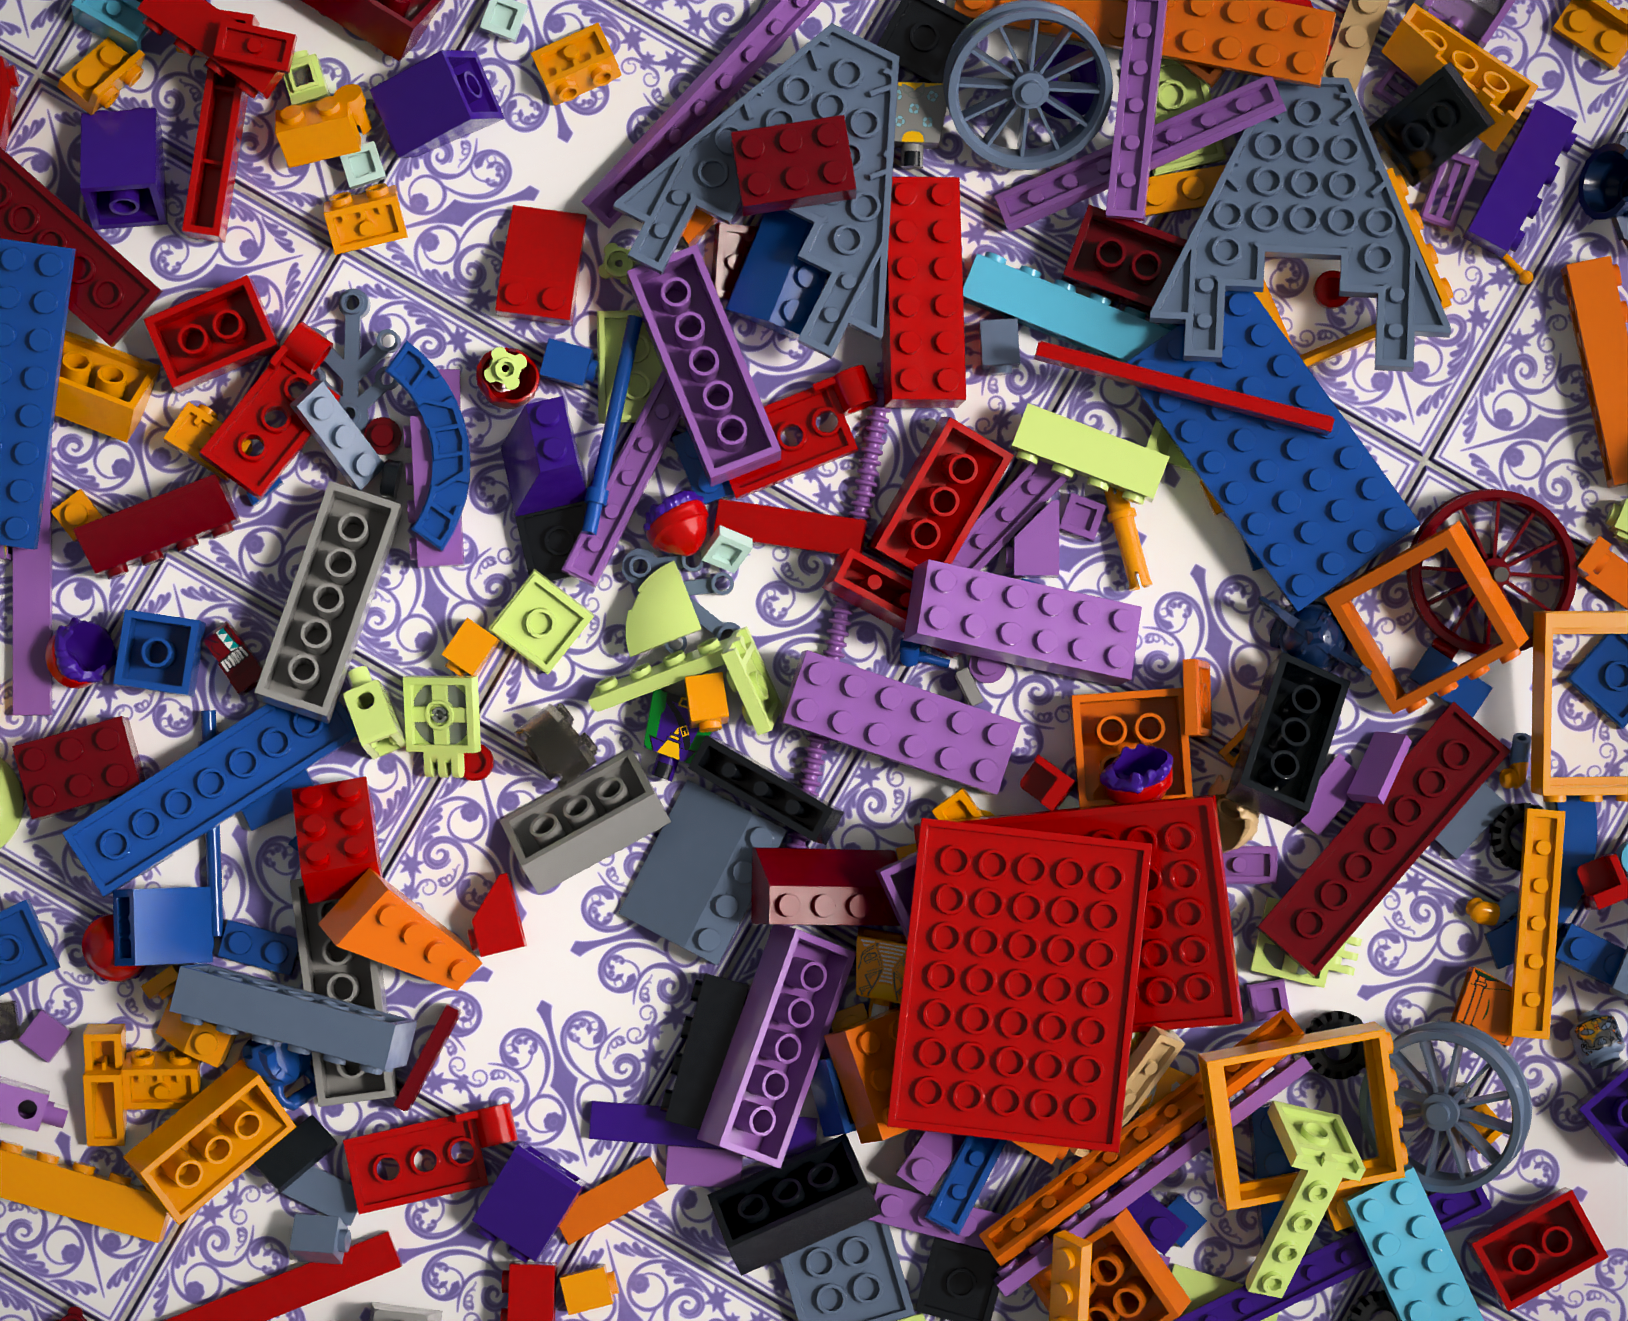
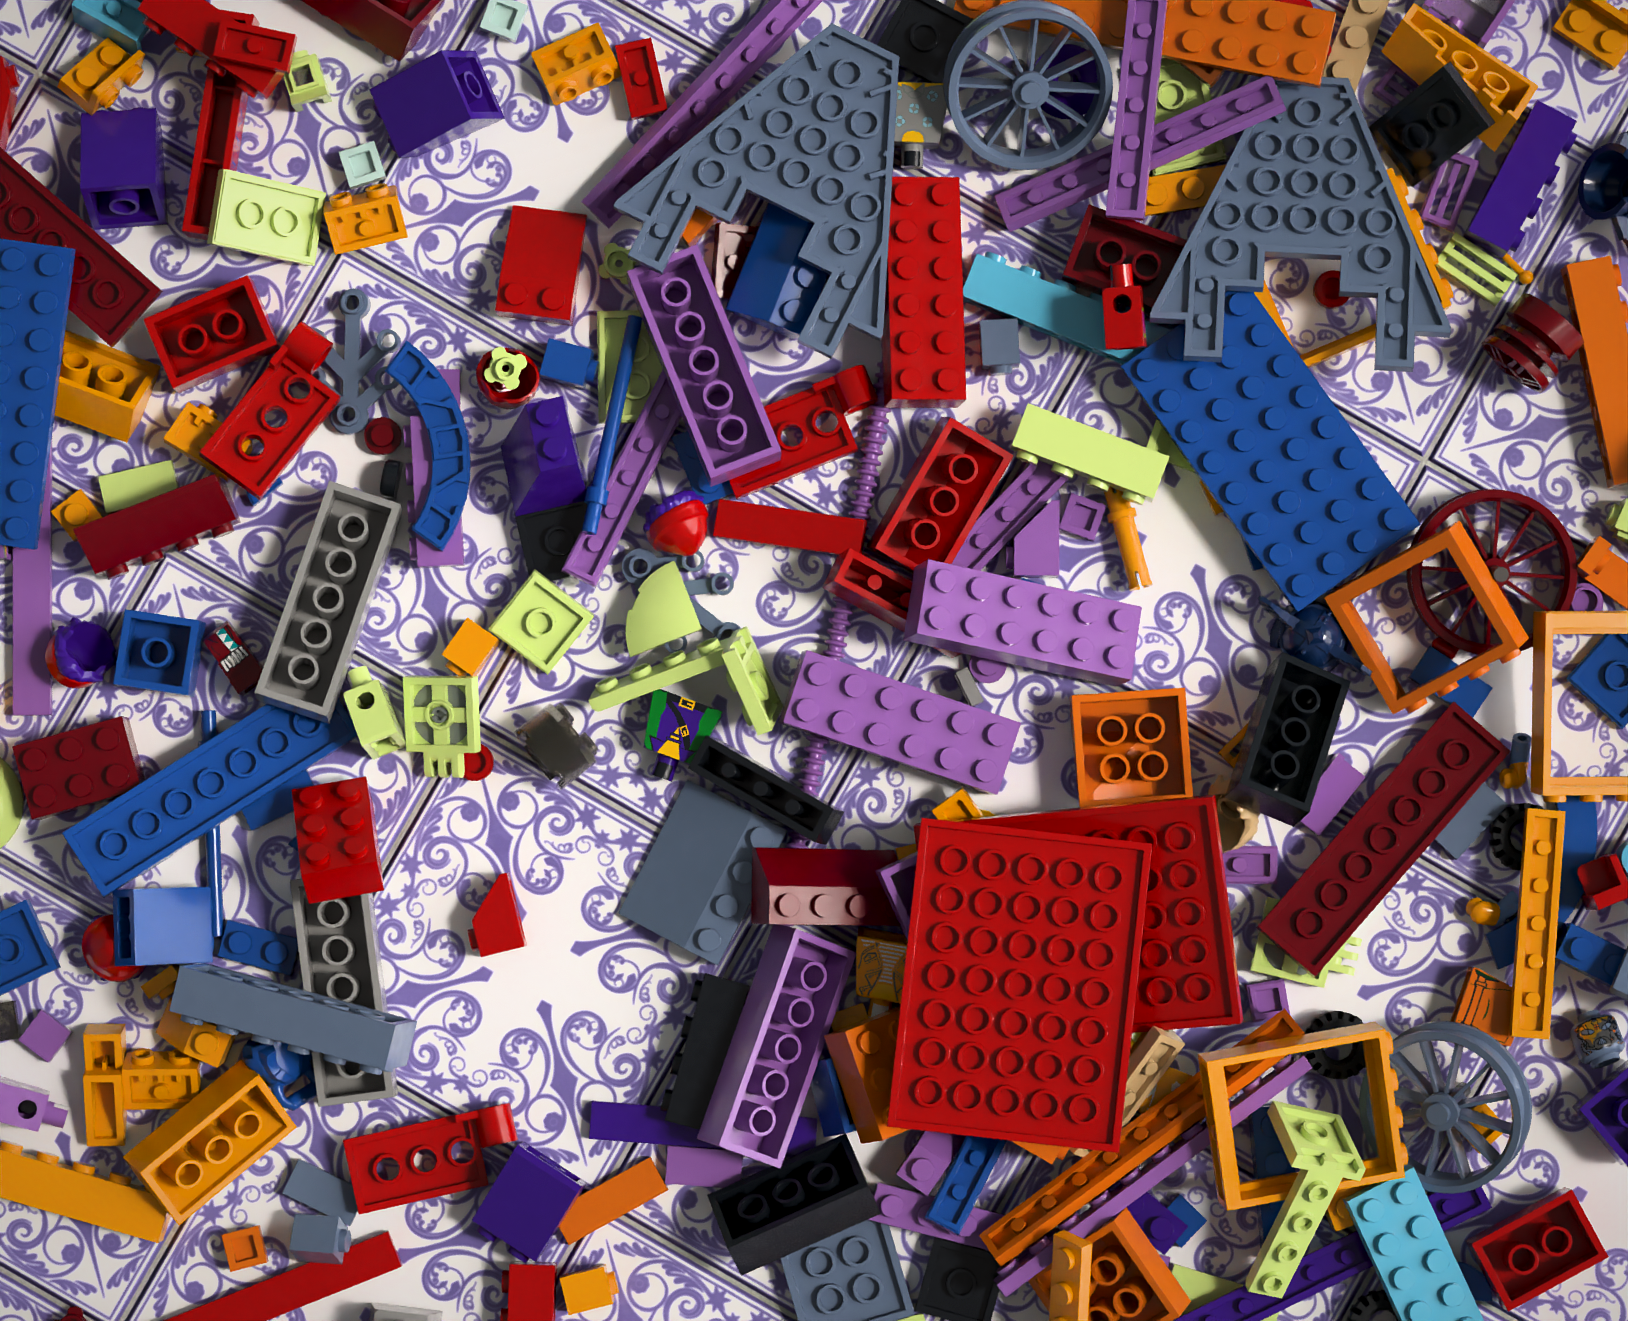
(137, 485): none -> yellowish green tile
(245, 1248): none -> orange plate
(266, 217): none -> yellowish green tile
(295, 1154): black tile -> none
(323, 127): light orange hinge -> none
(337, 435): plate -> none
(395, 931): orange wedge -> none
(428, 1057): dark red tile -> none
(585, 821): light grey slope -> none
(641, 78): none -> red plate
(706, 701): light orange brick -> none
(726, 549): light aqua plate -> none
(793, 165): dark red brick -> none
(911, 655): blue hand -> none
(1047, 783): red panel -> none
(1128, 328): none -> red torso
(1138, 775): dark purple hair -> none
(1184, 388): red tile -> none
(1197, 698): orange tile -> none
(1379, 767): medium lavender tile -> none
(1477, 1282): none -> blue tile
(1483, 257): none -> yellowish green tile
(1527, 349): none -> dark red wheel
(1587, 598): none -> medium lavender plate

